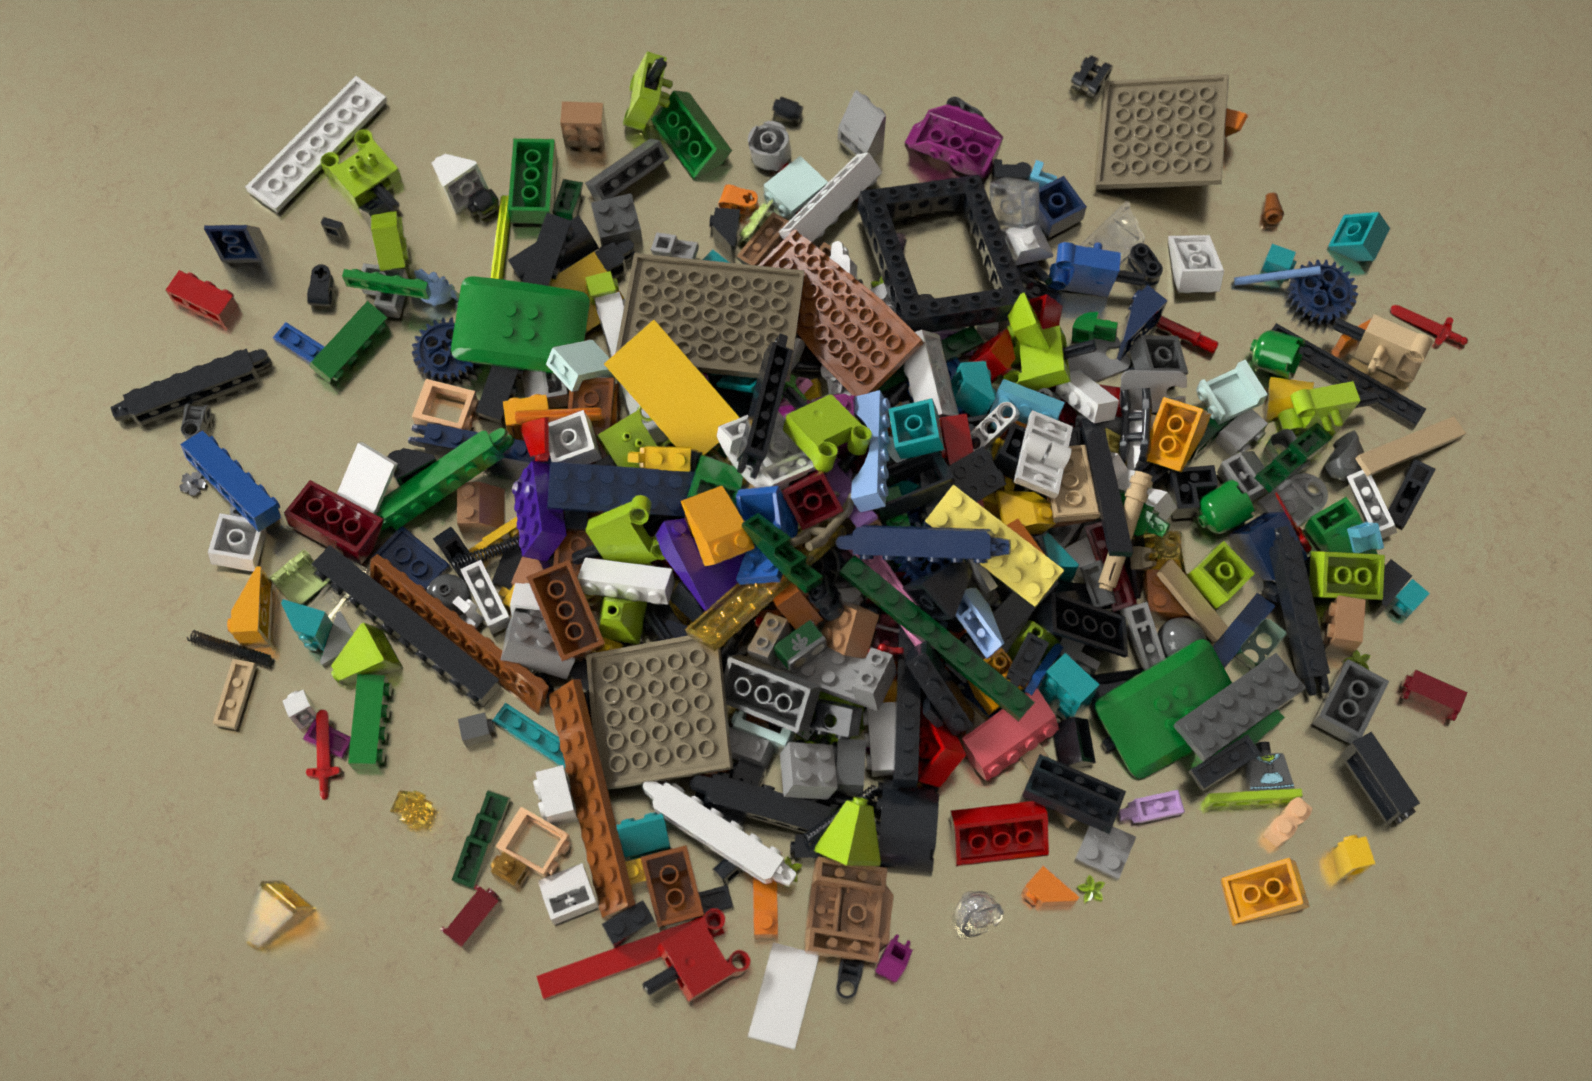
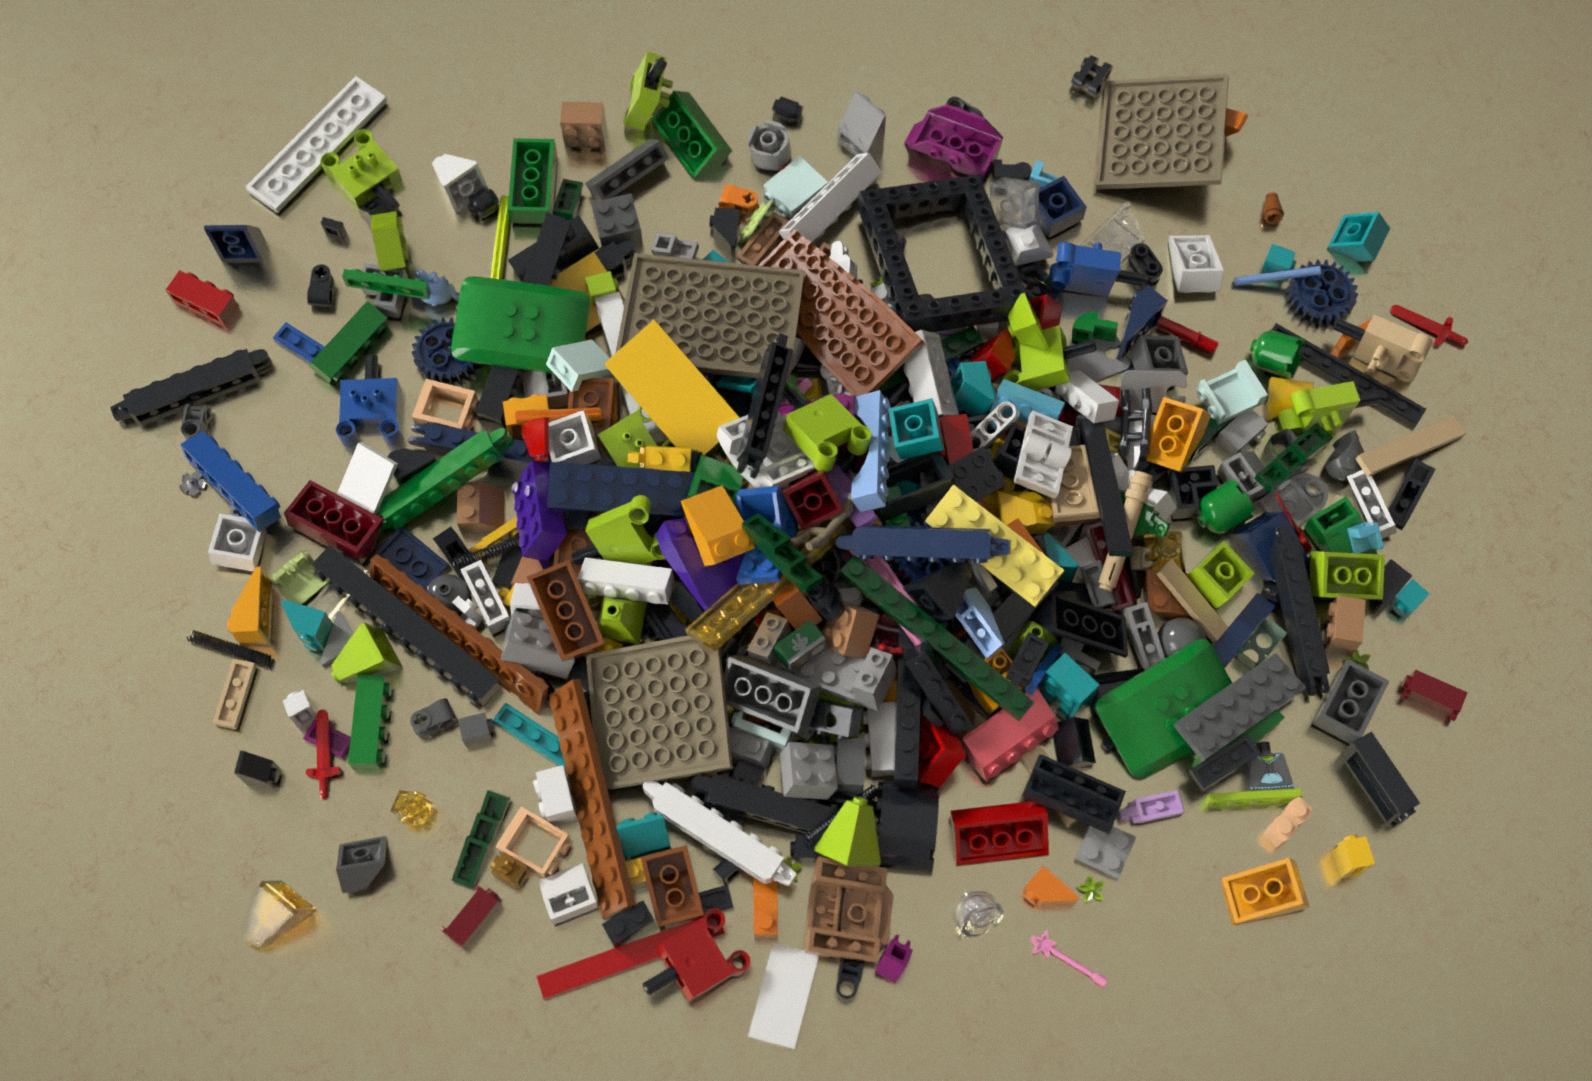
(256, 770): none -> black slope
(360, 863): none -> dark grey slope
(369, 404): none -> blue piece
(435, 717): none -> dark grey piece
(1046, 946): none -> bright pink piece

